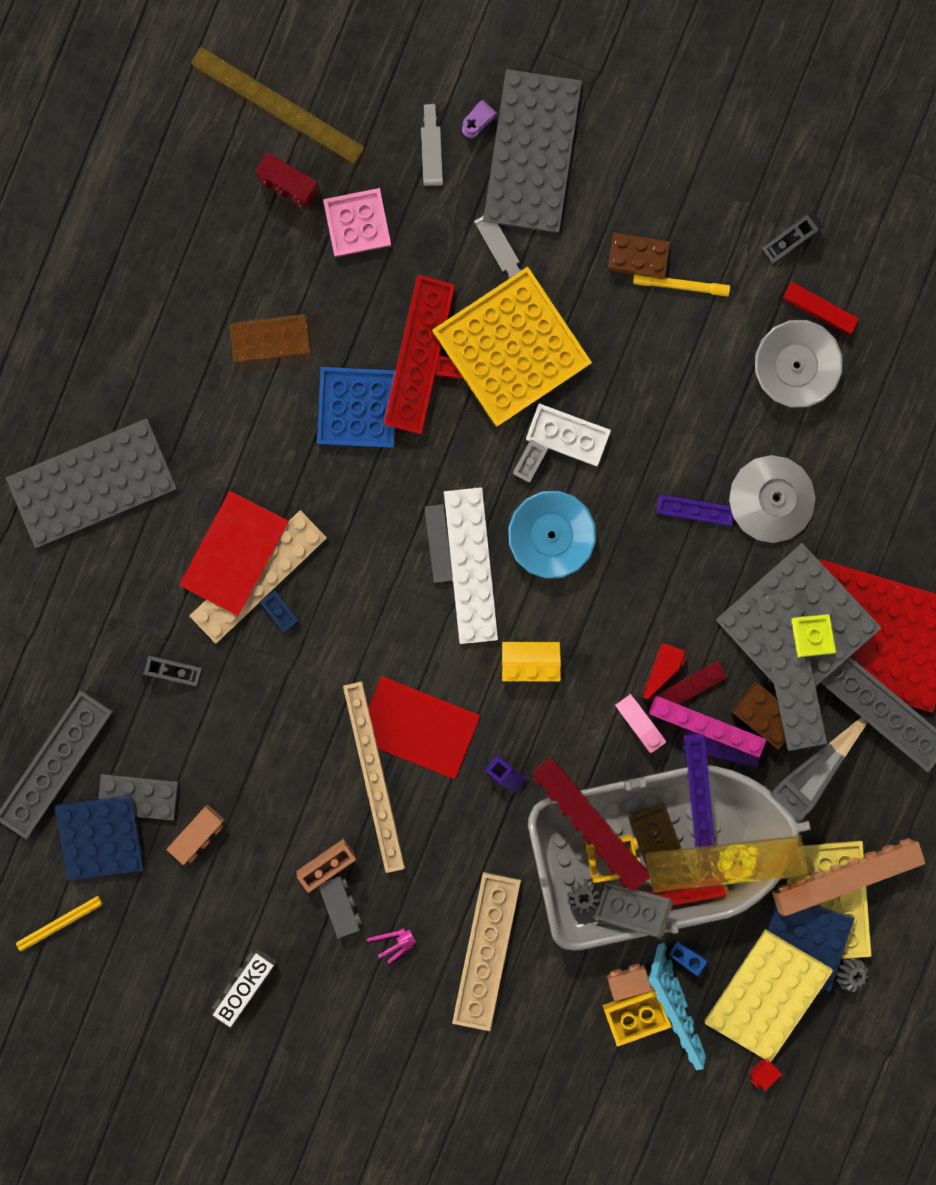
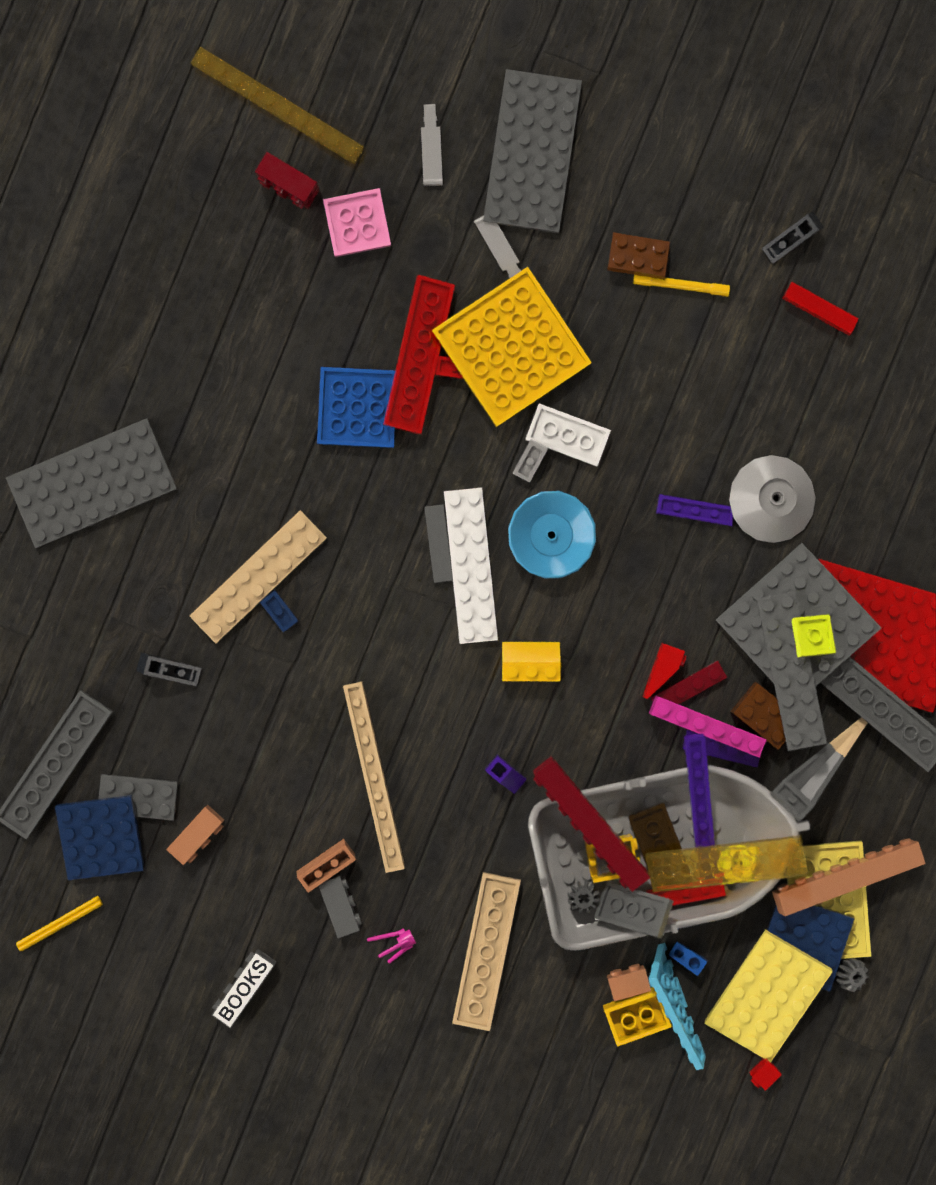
(233, 553): red piece -> none
(269, 338): clear orange plate -> none
(421, 727): red piece -> none
(479, 117): medium lavender piece -> none
(640, 723): bright pink slope -> none
(813, 350): light grey dish -> none

